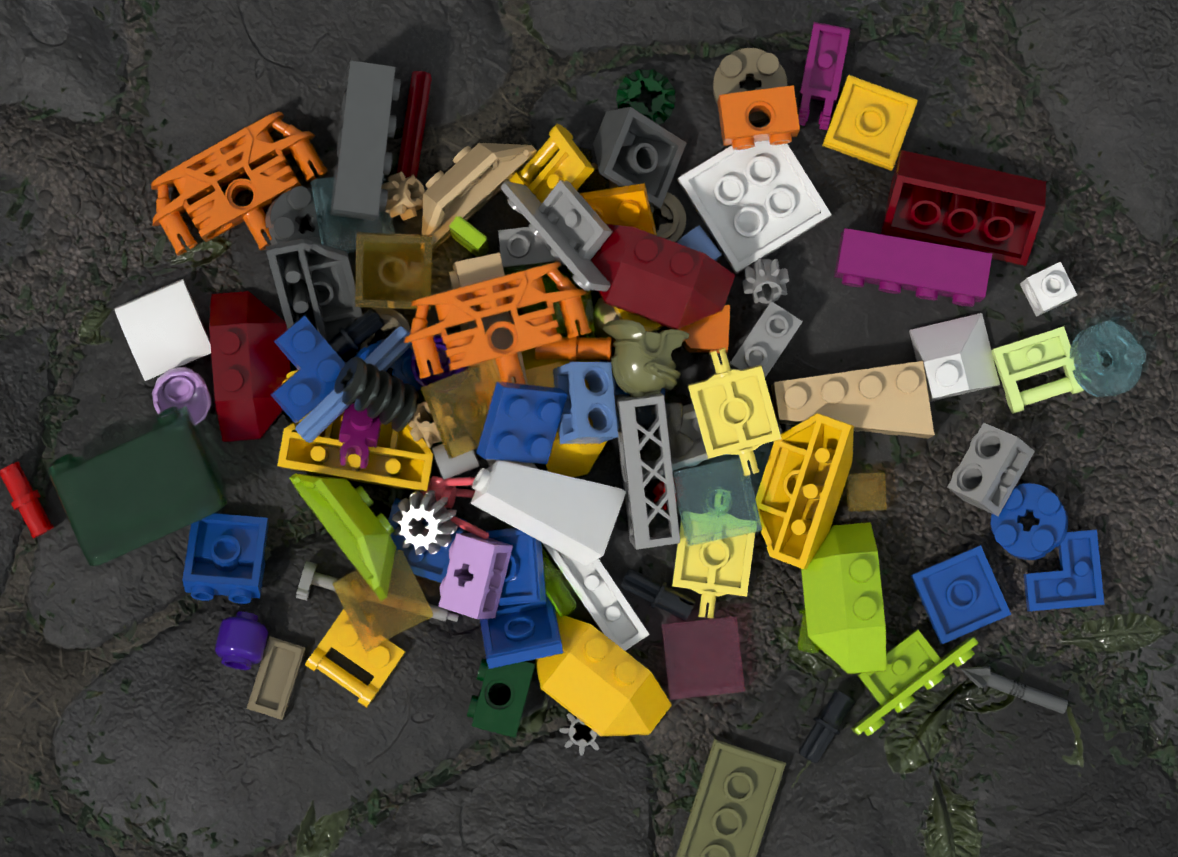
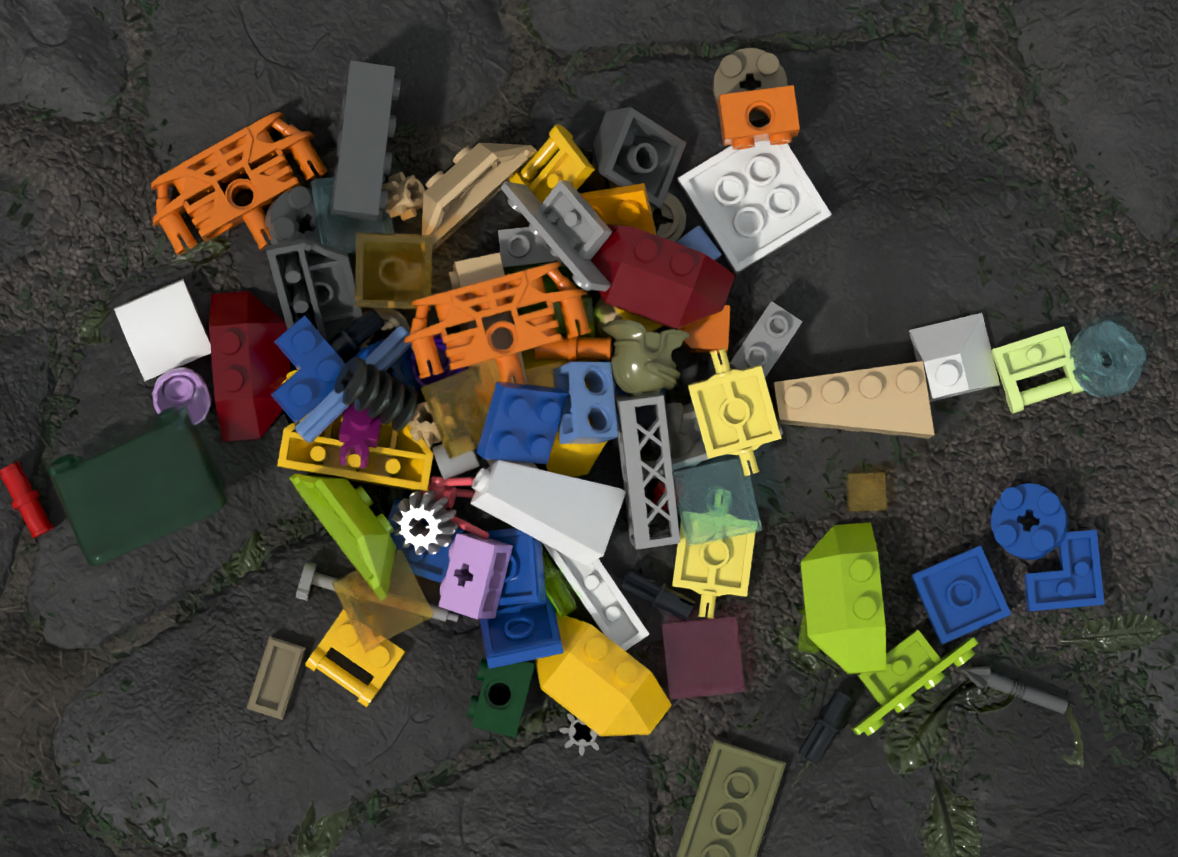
(226, 557): blue plate -> none
(241, 641): dark purple head -> none
(414, 123): dark red axle -> none
(469, 237): lime tile -> none
(655, 83): dark green gear -> none
(765, 281): light grey gear -> none
(804, 487): yellow wedge -> none
(823, 70): magenta hinge -> none
(870, 122): yellow plate -> none
(912, 266): magenta brick -> none
(964, 207): dark red slope -> none
(994, 470): light grey brick -> none
(1048, 289): white brick -> none

